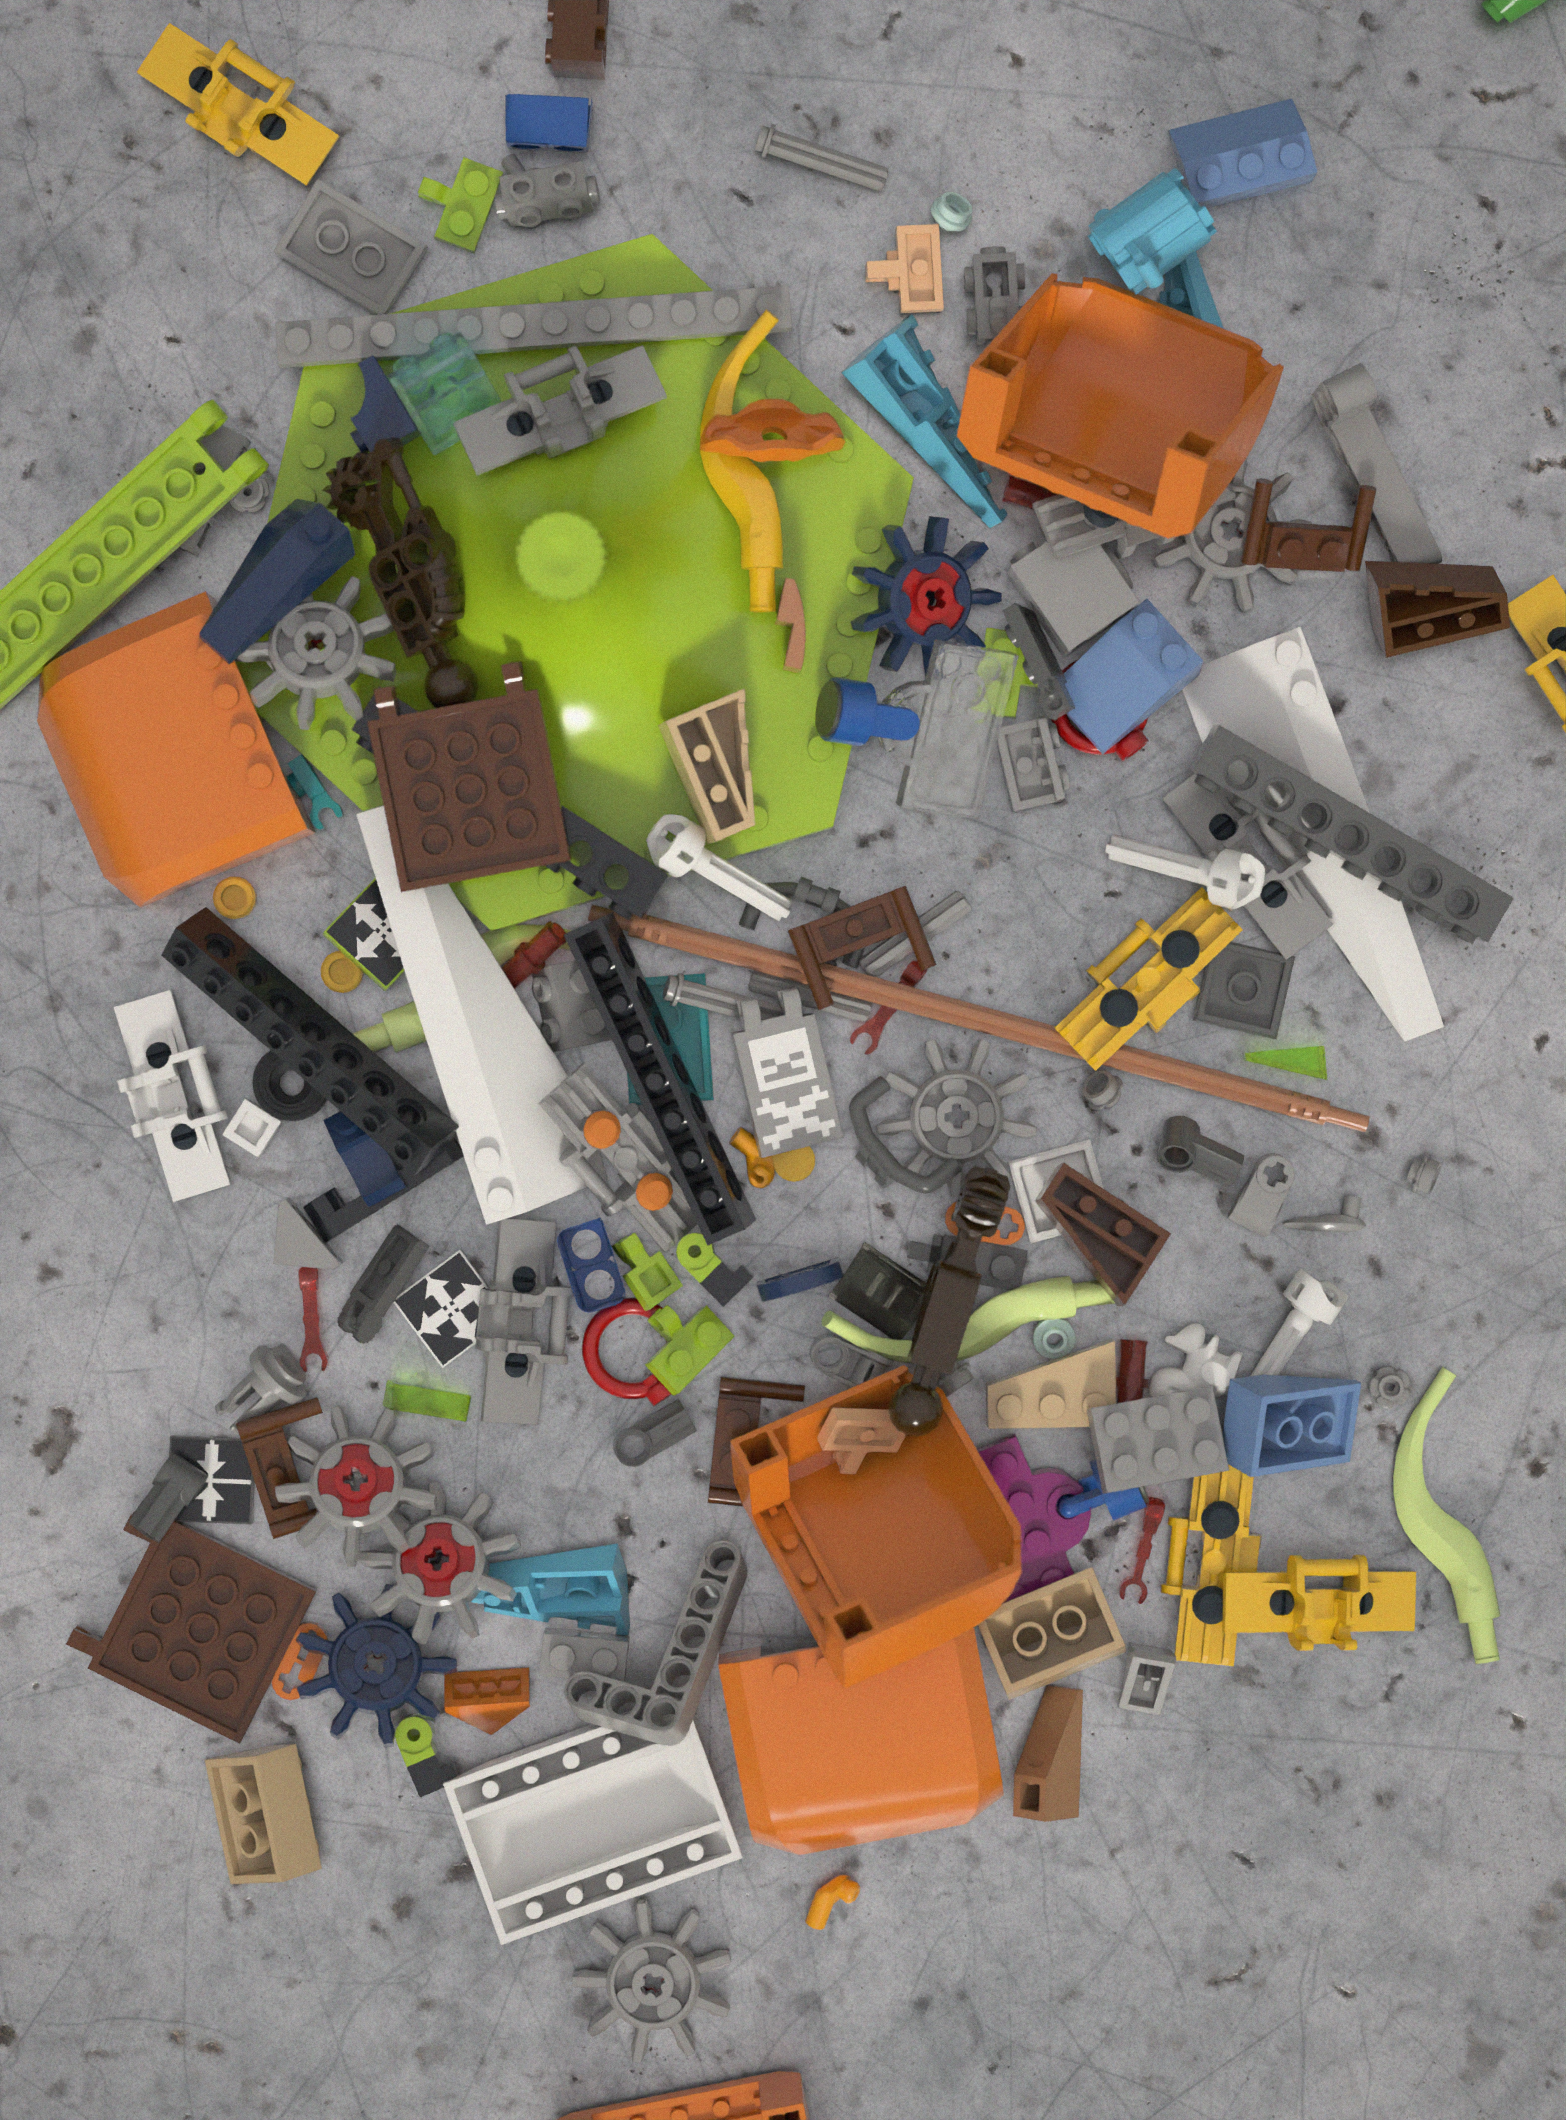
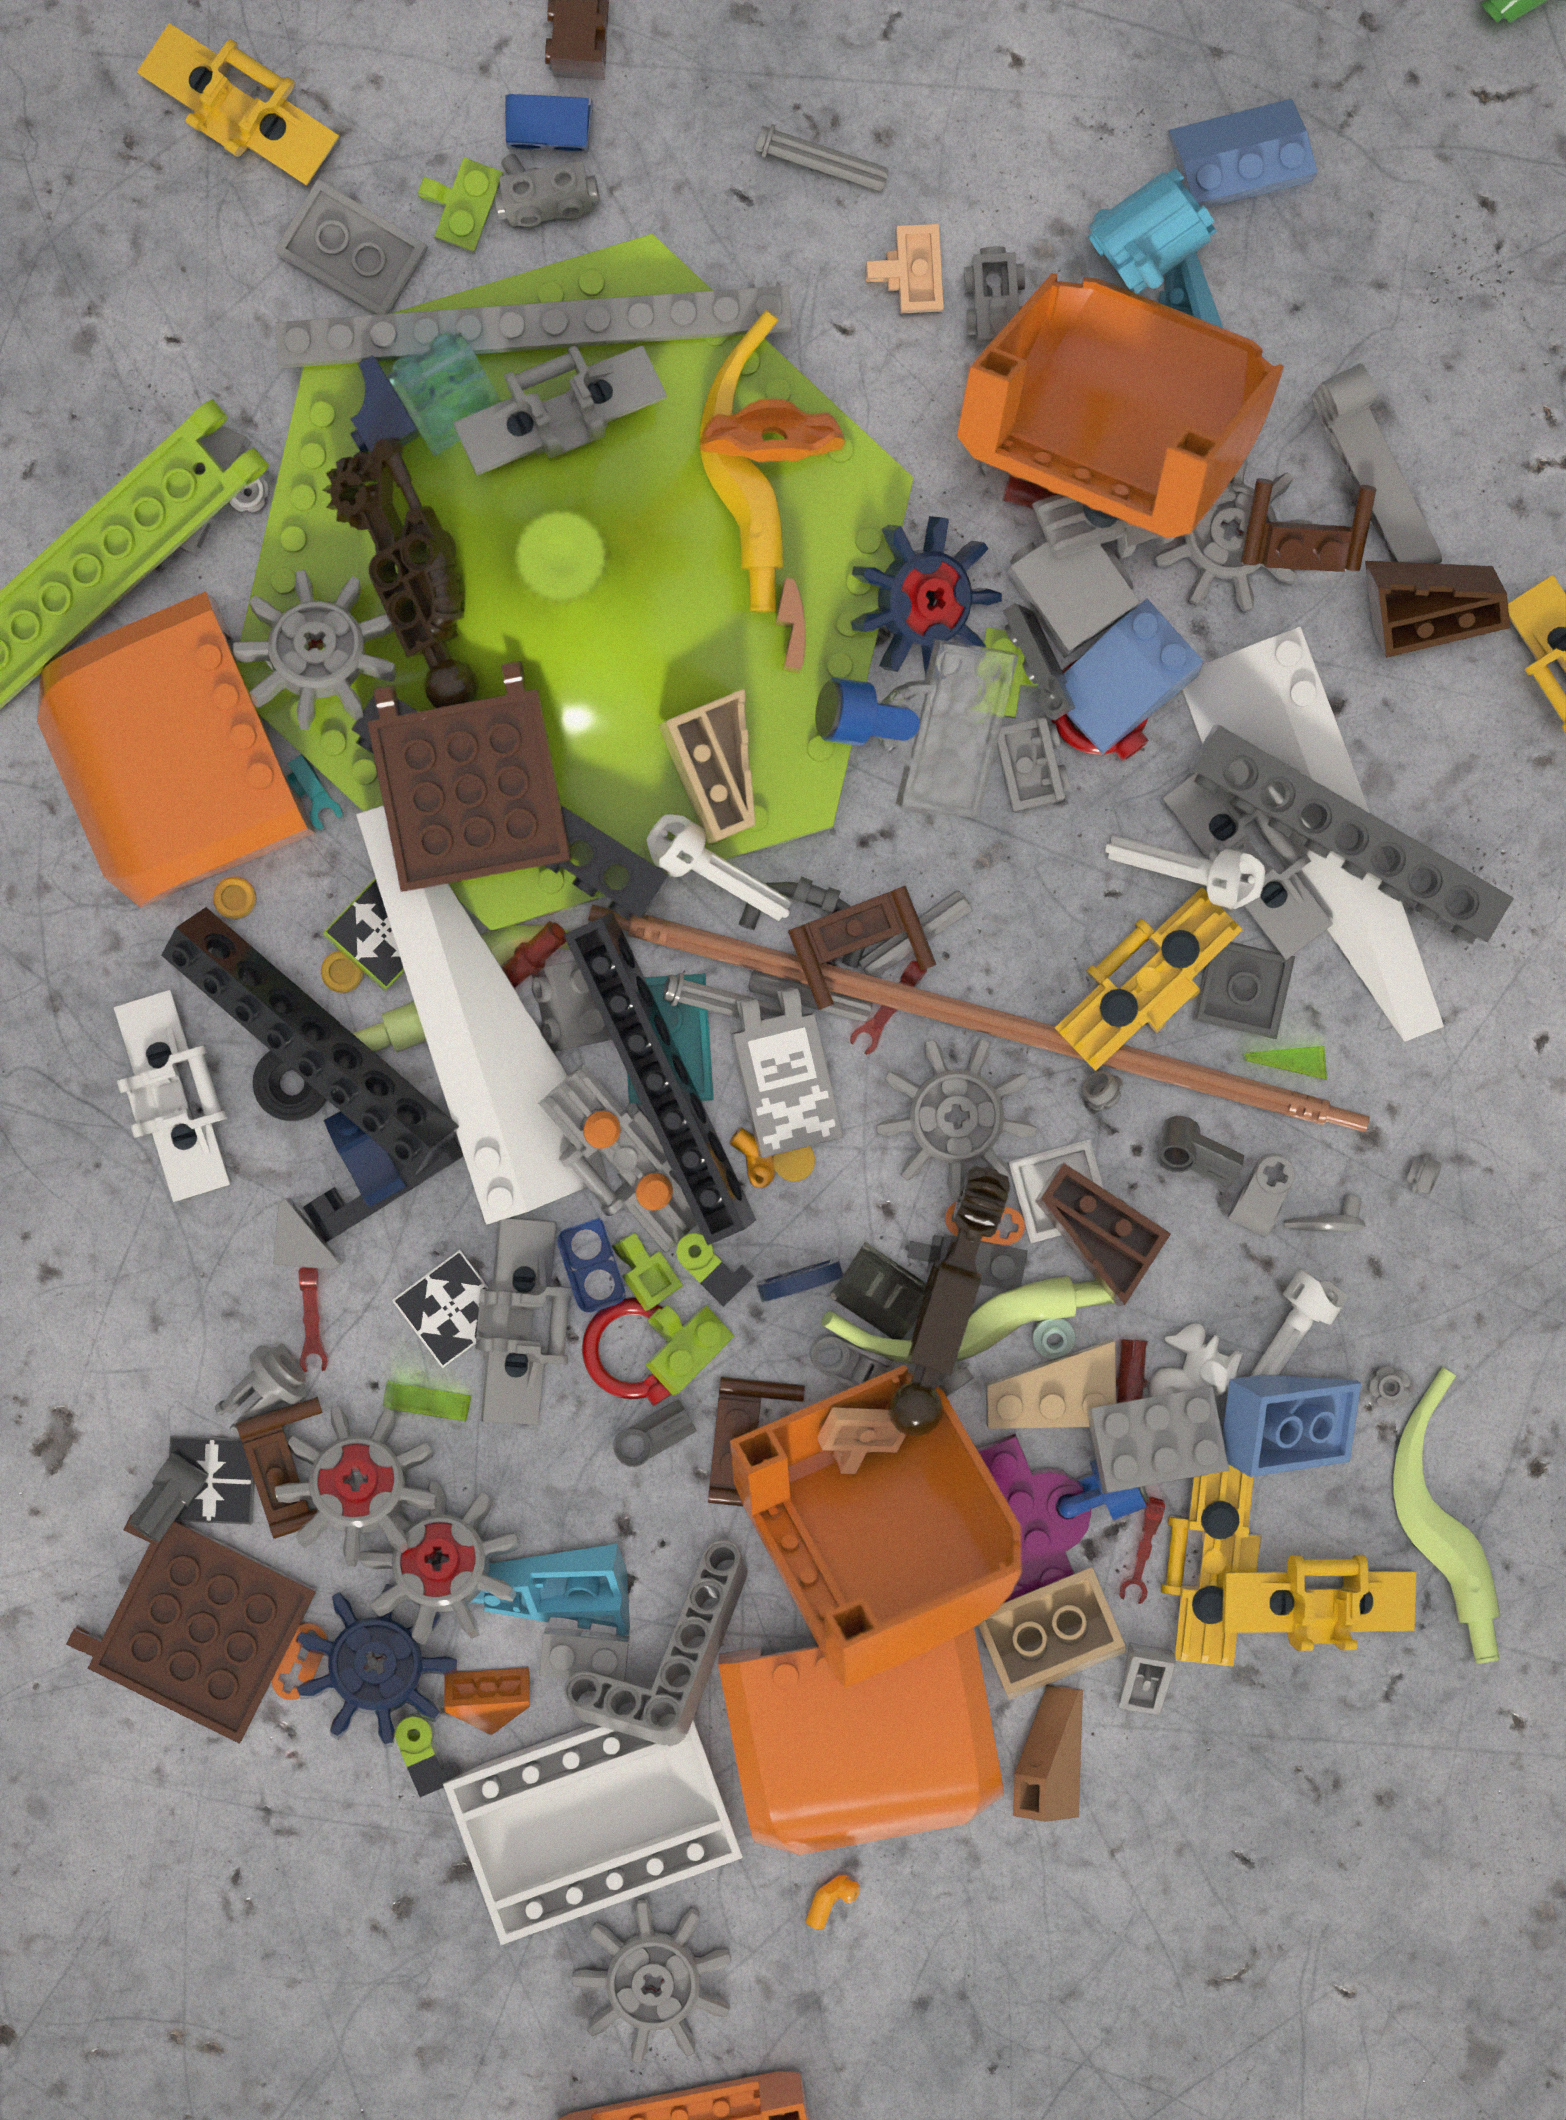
(252, 1128): white plate -> none
(263, 1814): tan slope -> none
(280, 570): dark blue wedge -> none
(381, 1284): dark grey hinge -> none
(878, 1157): dark grey piece -> none
(904, 390): medium azure wedge -> none
(952, 212): light aqua plate -> none

